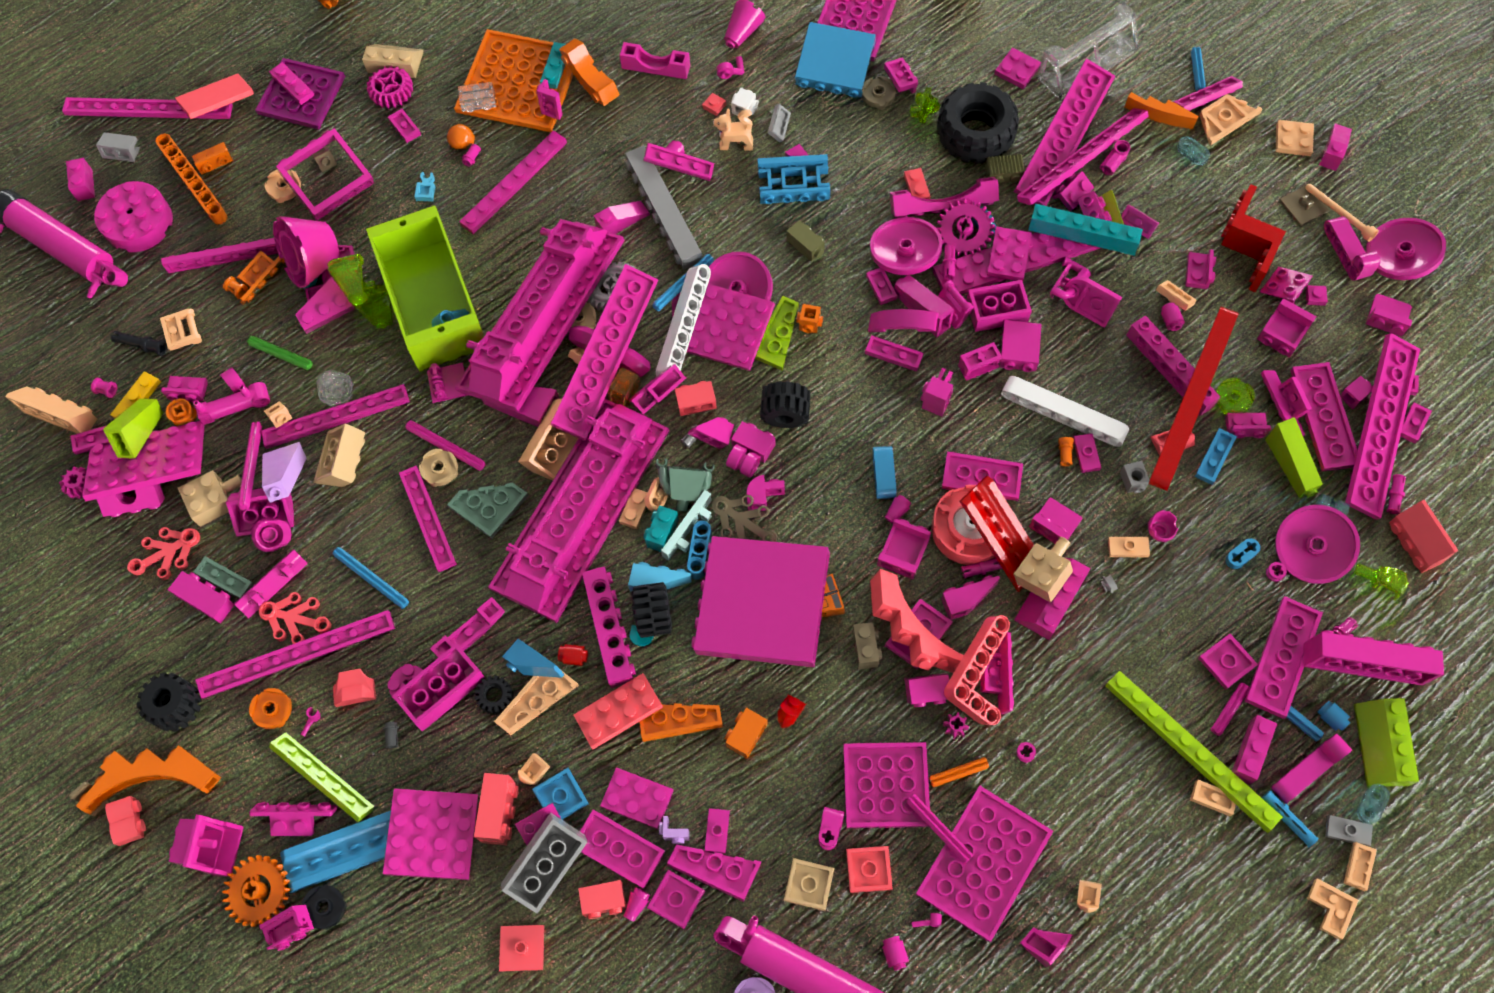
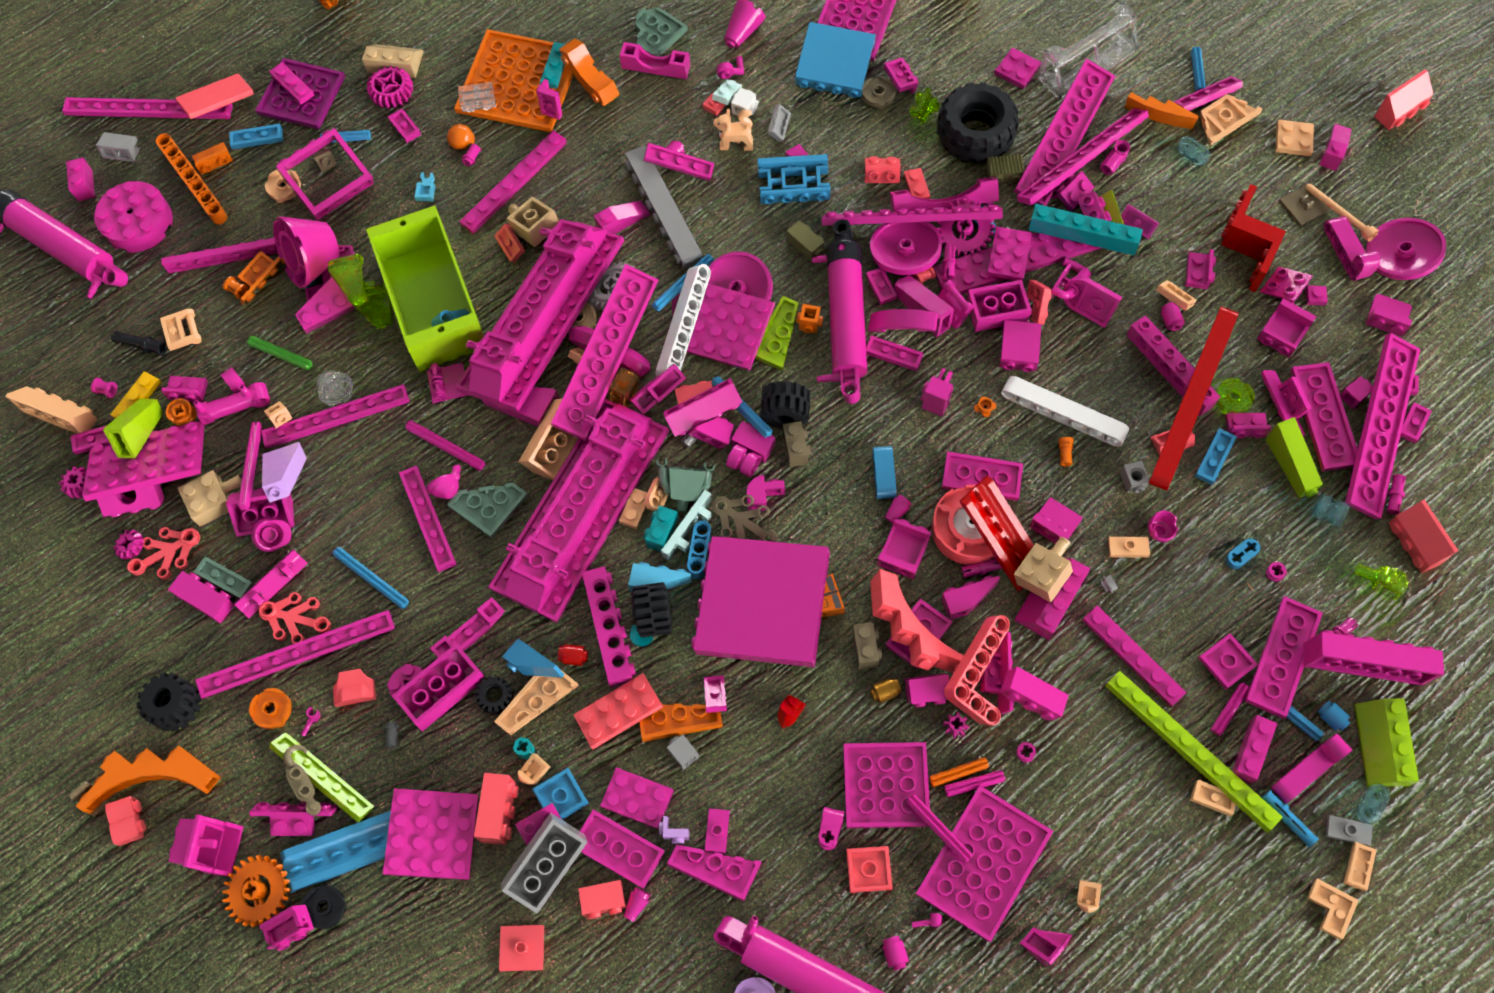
(133, 548): none -> dark pink gear
(256, 136): none -> dark azure plate
(300, 781): none -> dark tan piece
(340, 456): tan slope -> none
(358, 135): none -> dark azure axle
(446, 474): tan plate -> none
(446, 485): none -> dark pink hat
(509, 243): none -> coral plate
(518, 750): none -> teal bush
(530, 218): none -> tan brick
(658, 30): none -> sand green plate
(676, 899): dark pink plate -> none
(682, 751): none -> light grey brick
(702, 407): none -> dark pink brick
(715, 694): none -> plate
(726, 91): none -> light aqua plate
(746, 732): orange brick -> none
(749, 414): none -> dark azure axle
(795, 444): none -> dark tan brick
(809, 884): tan plate -> none
(846, 311): none -> dark pink piece
(882, 170): none -> coral bracket
(885, 690): none -> pearl gold brick
(919, 215): none -> dark pink plate
(925, 275): none -> coral bush
(973, 783): none -> dark pink axle
(979, 361): dark pink hinge -> none
(984, 401): none -> orange plate
(1034, 694): none -> dark pink brick
(1040, 296): none -> coral plate
(1087, 453): dark pink plate -> none
(1134, 656): none -> dark pink plate
(1317, 544): dark pink dish -> none
(1405, 101): none -> slope

